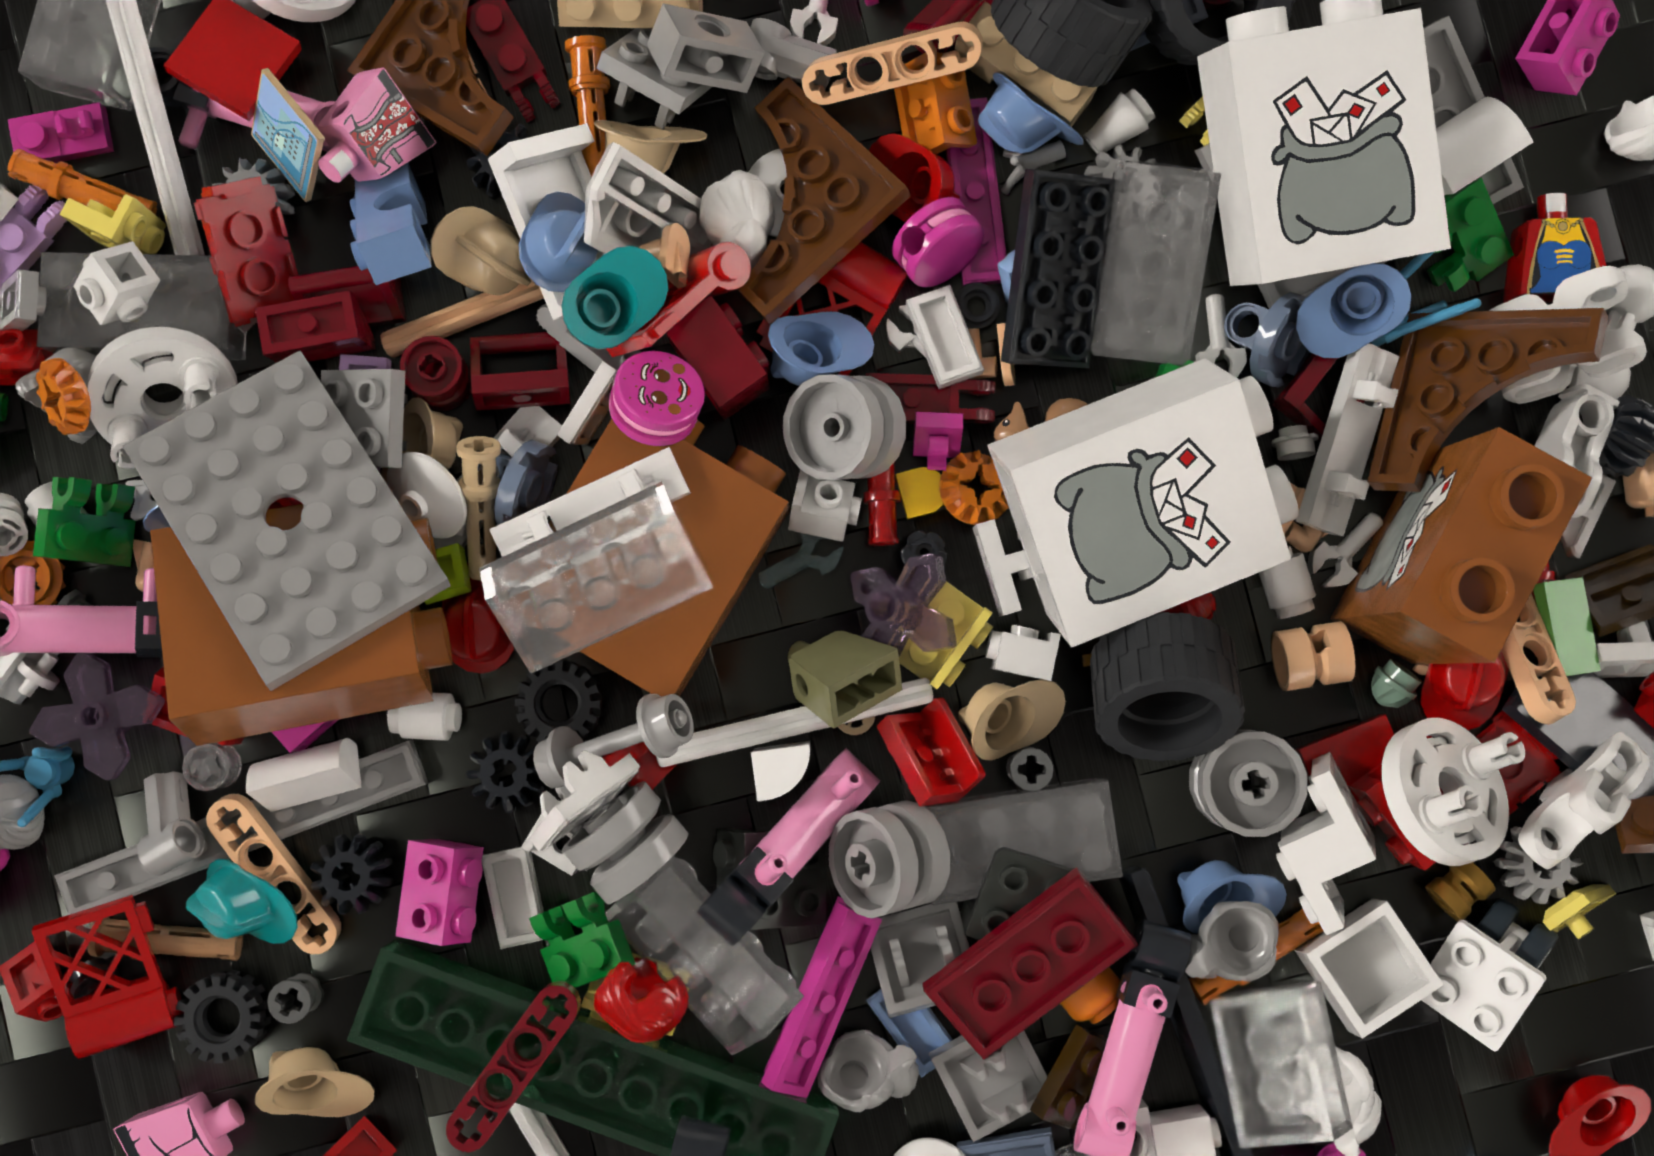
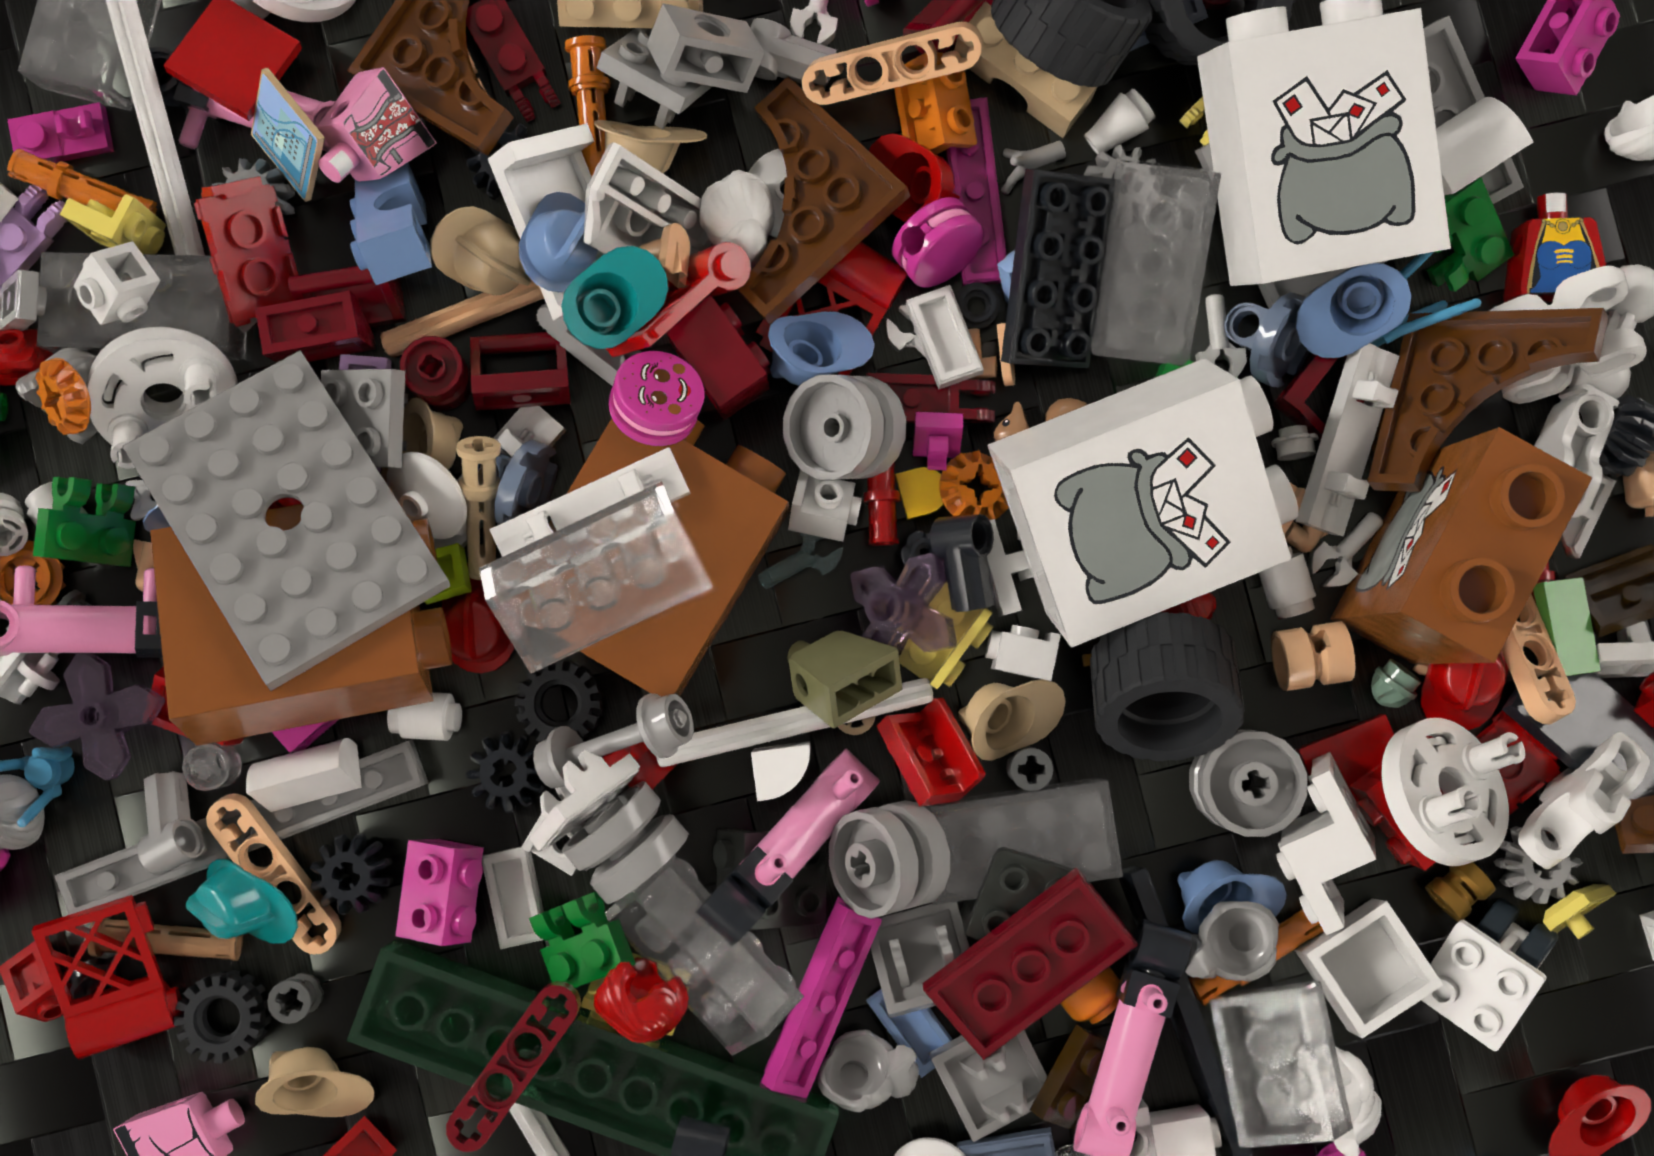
(590, 407): white tile -> none
(964, 547): none -> black piece
(1019, 122): medium blue piece -> none

